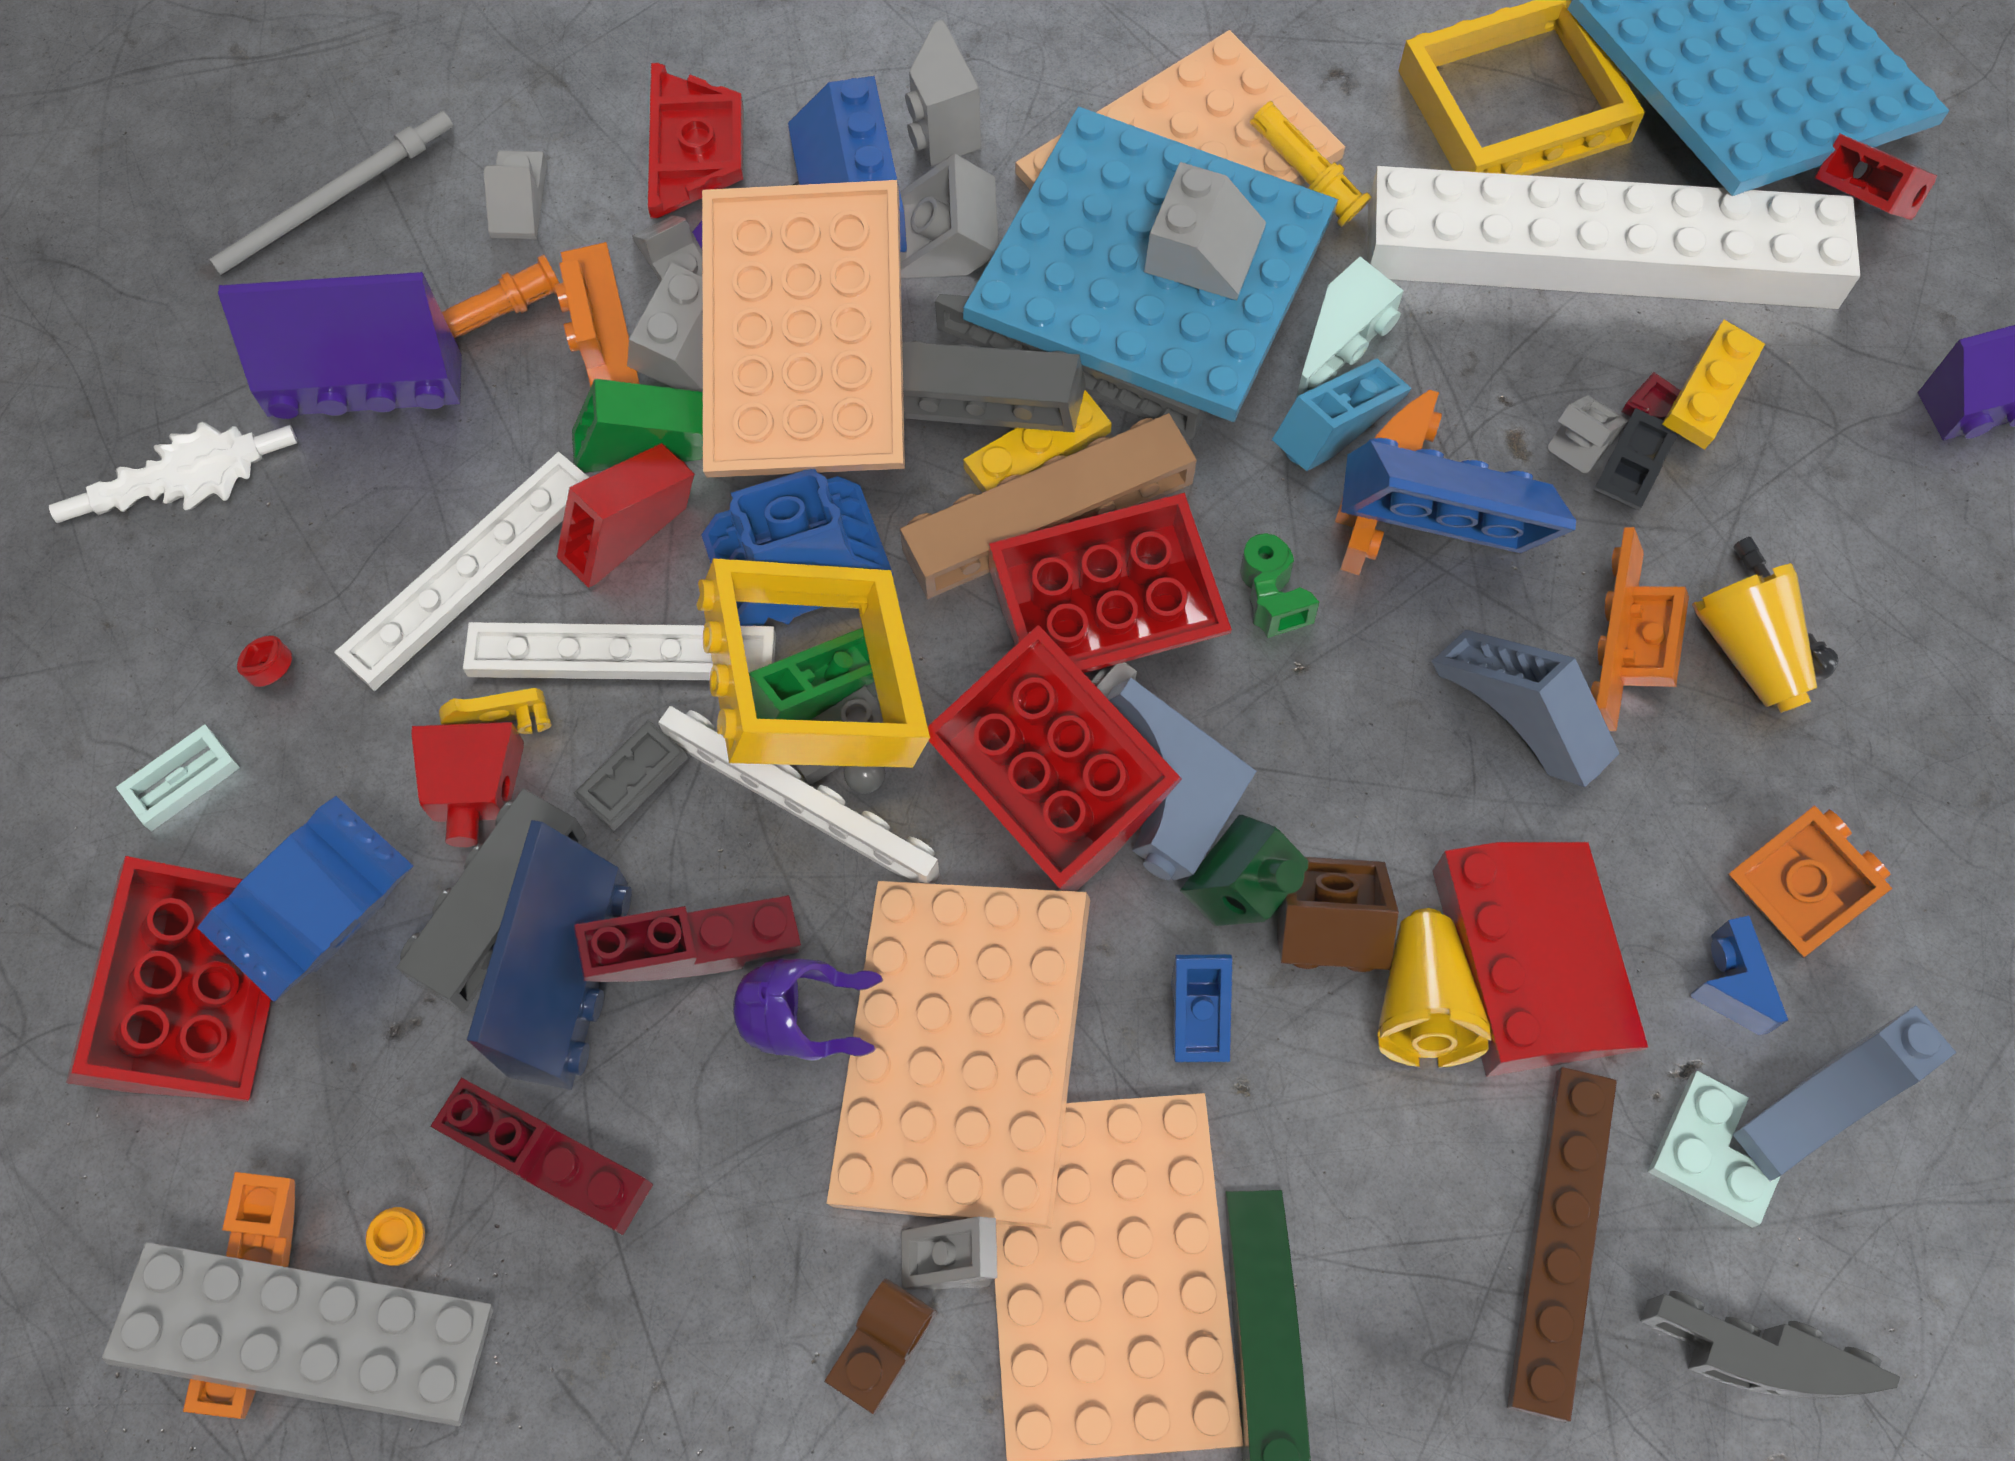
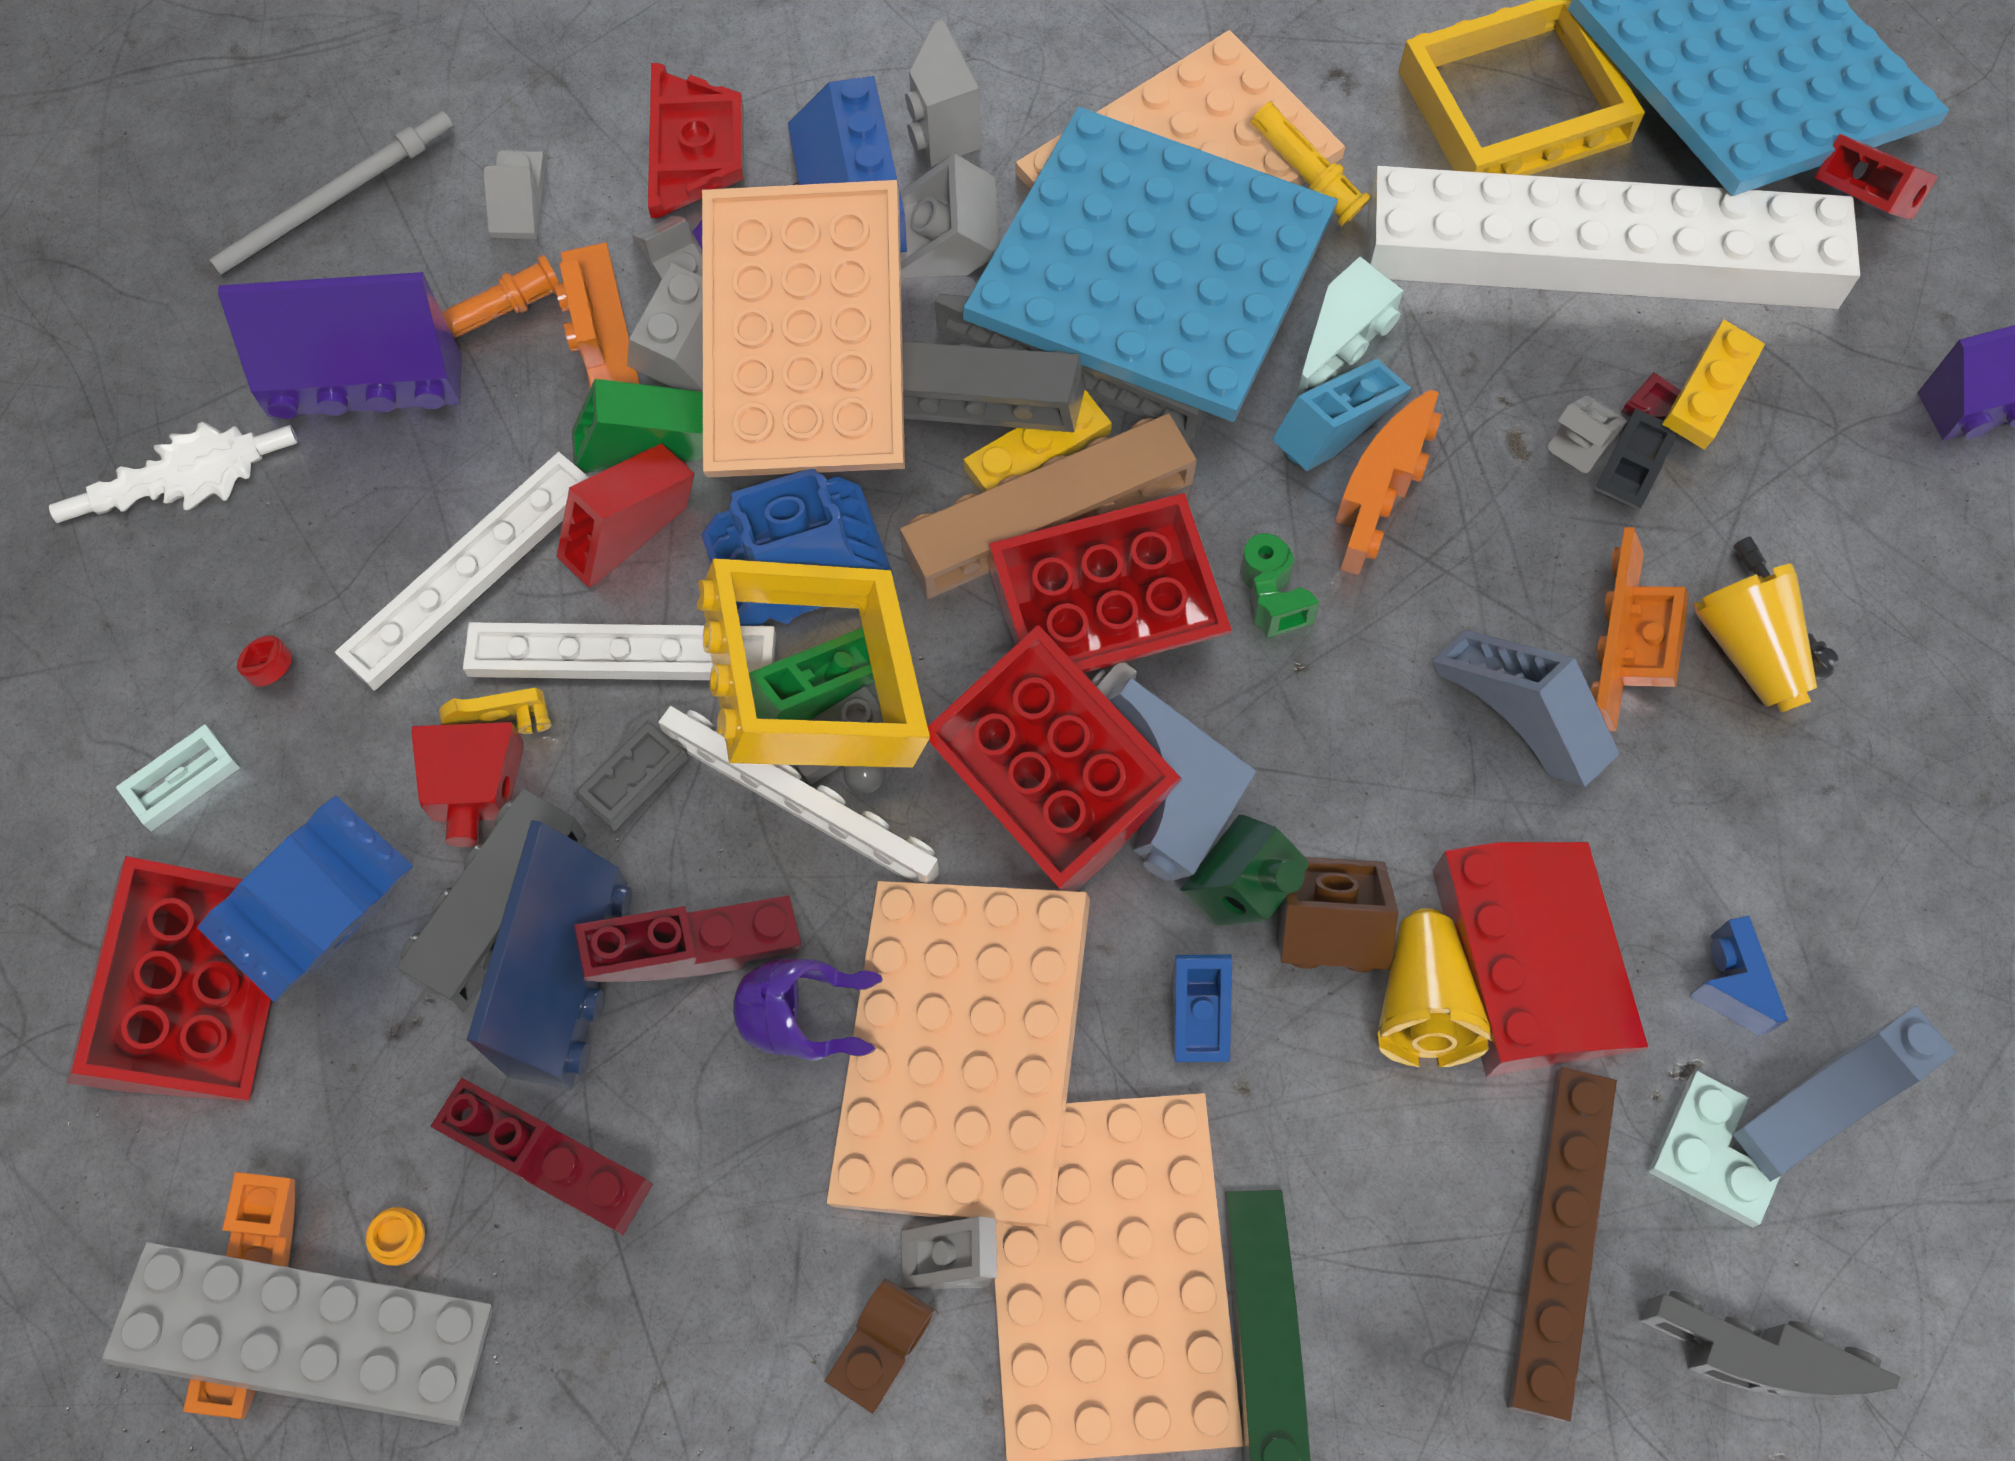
(1204, 233): light grey slope -> none
(1452, 497): blue slope -> none
(1811, 879): orange plate -> none

